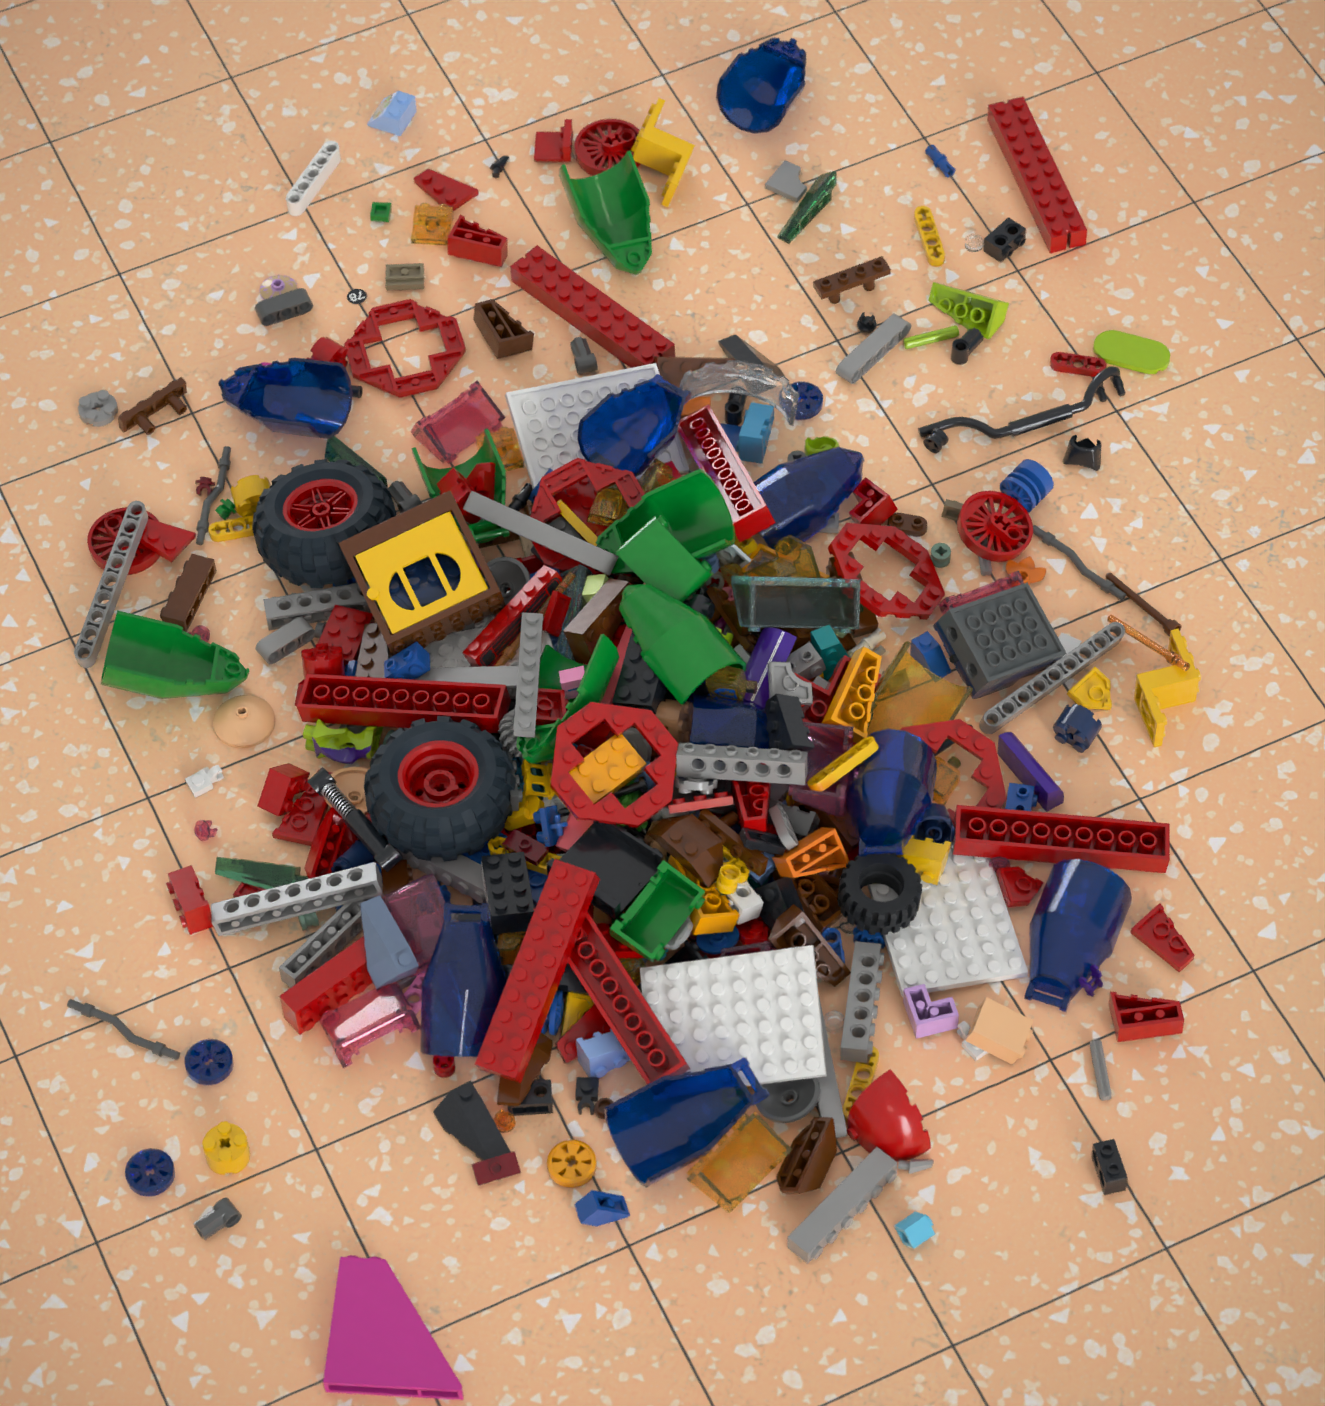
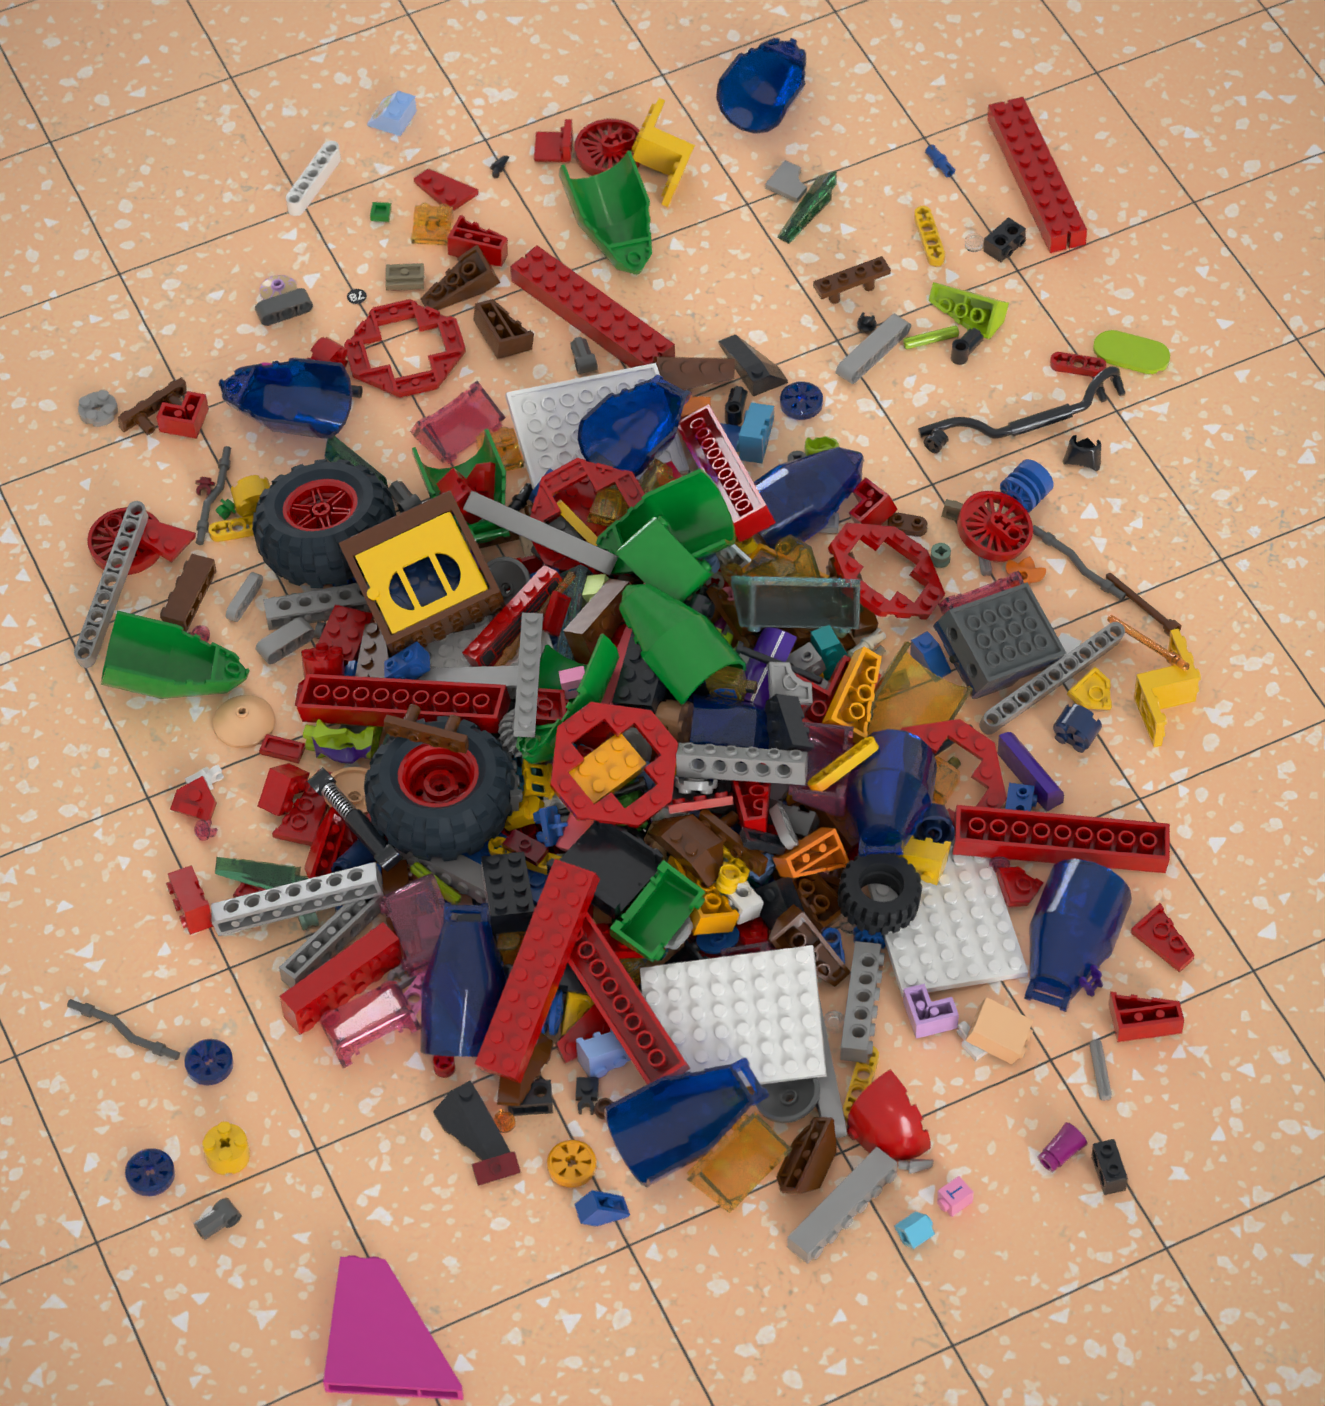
(184, 419): none -> red brick
(195, 800): none -> red plate
(244, 597): none -> light grey beam
(282, 748): none -> red tile
(385, 945): sand blue wedge -> none
(434, 736): none -> reddish brown plate
(446, 891): none -> lime axle
(465, 280): none -> reddish brown wedge
(740, 649): none -> black bar
(744, 379): clear windscreen -> none
(954, 1196): none -> bright pink brick
(1062, 1147): none -> magenta plant

